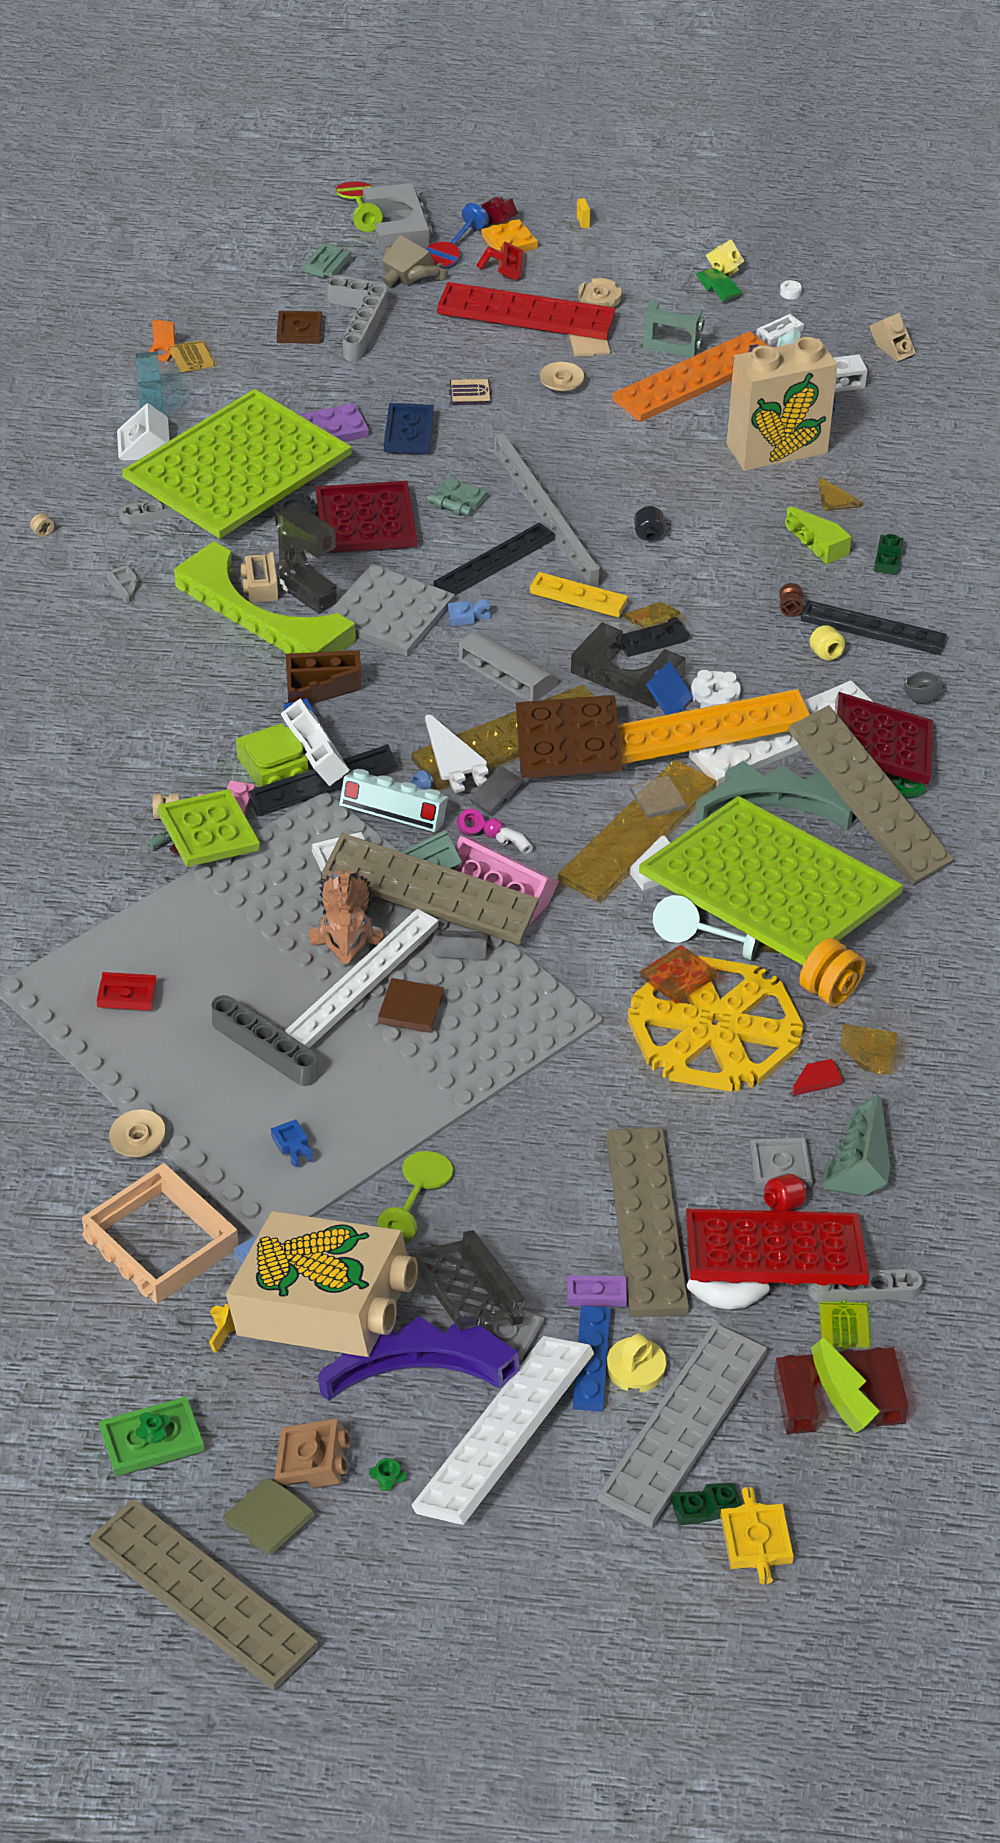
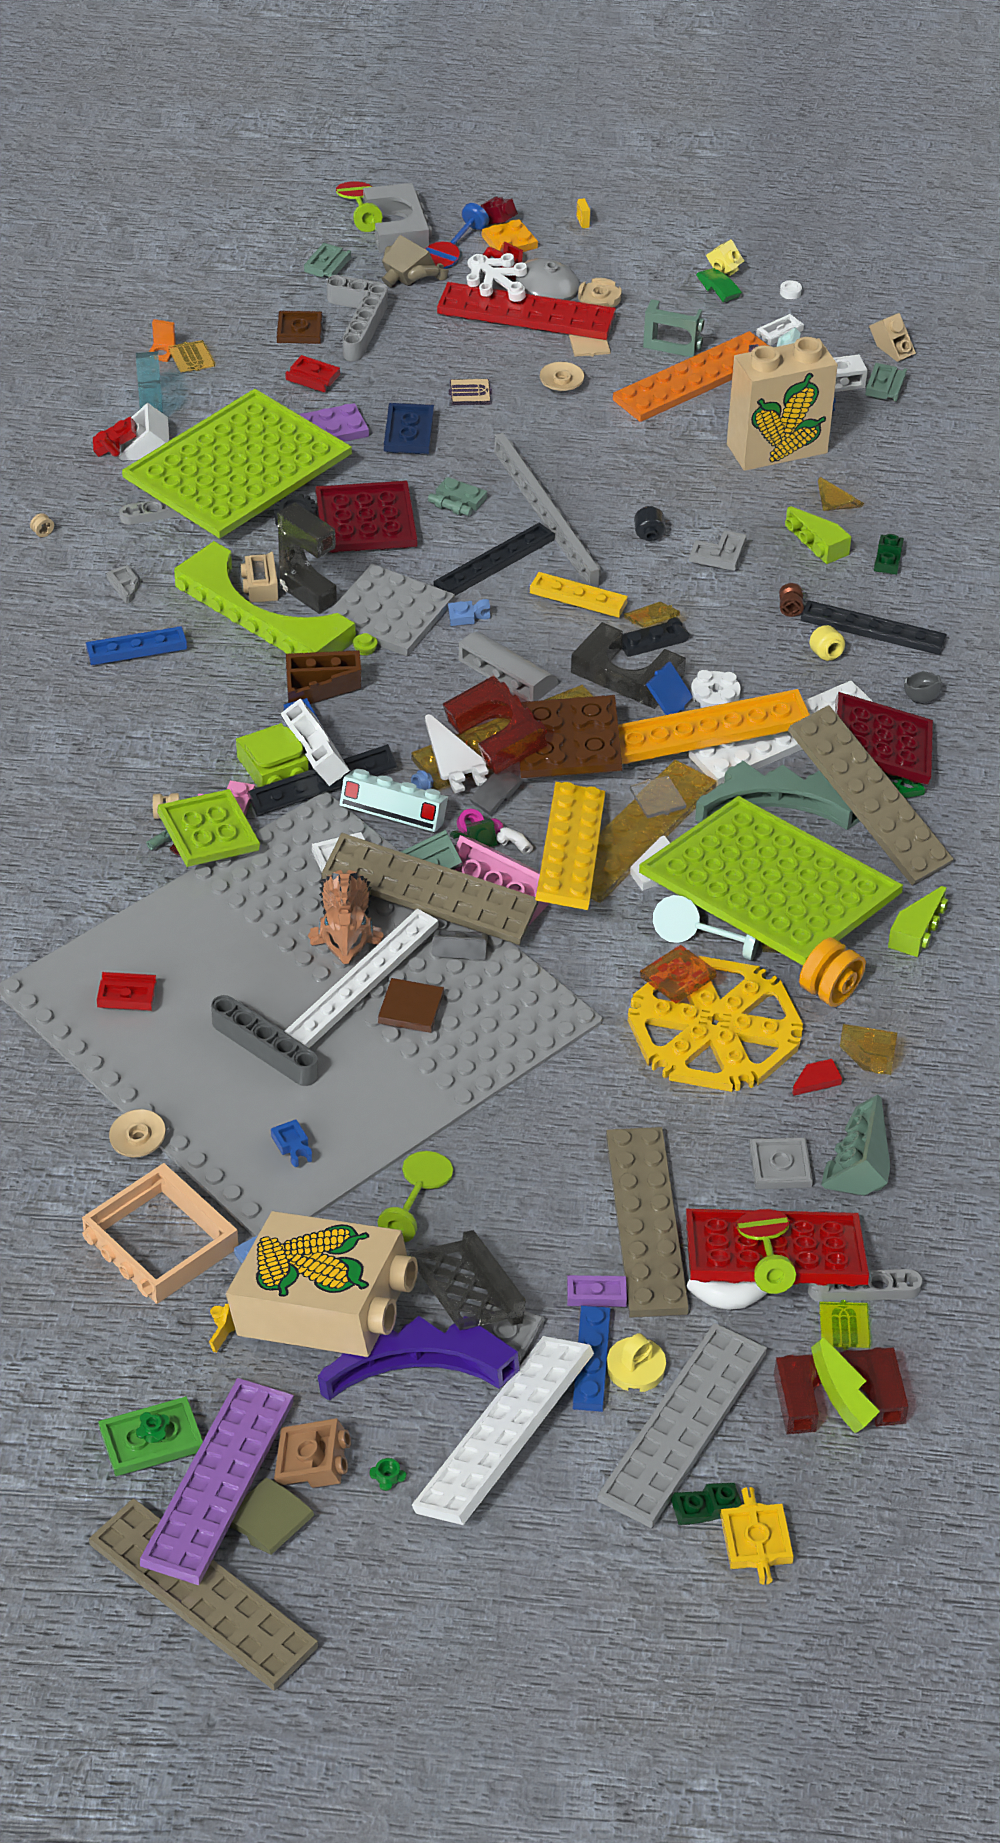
(113, 437): none -> red plate
(136, 645): none -> blue plate
(216, 1482): none -> medium lavender plate
(312, 373): none -> red plate
(365, 643): none -> lime plate
(480, 263): none -> white plant
(481, 831): none -> dark green plate
(493, 700): none -> clear red arch
(549, 279): none -> light grey dish
(570, 845): none -> yellow plate
(721, 555): none -> light grey plate
(774, 1272): none -> lime piece
(785, 1192): red head -> none
(885, 382): none -> sand green plate
(913, 924): none -> lime slope

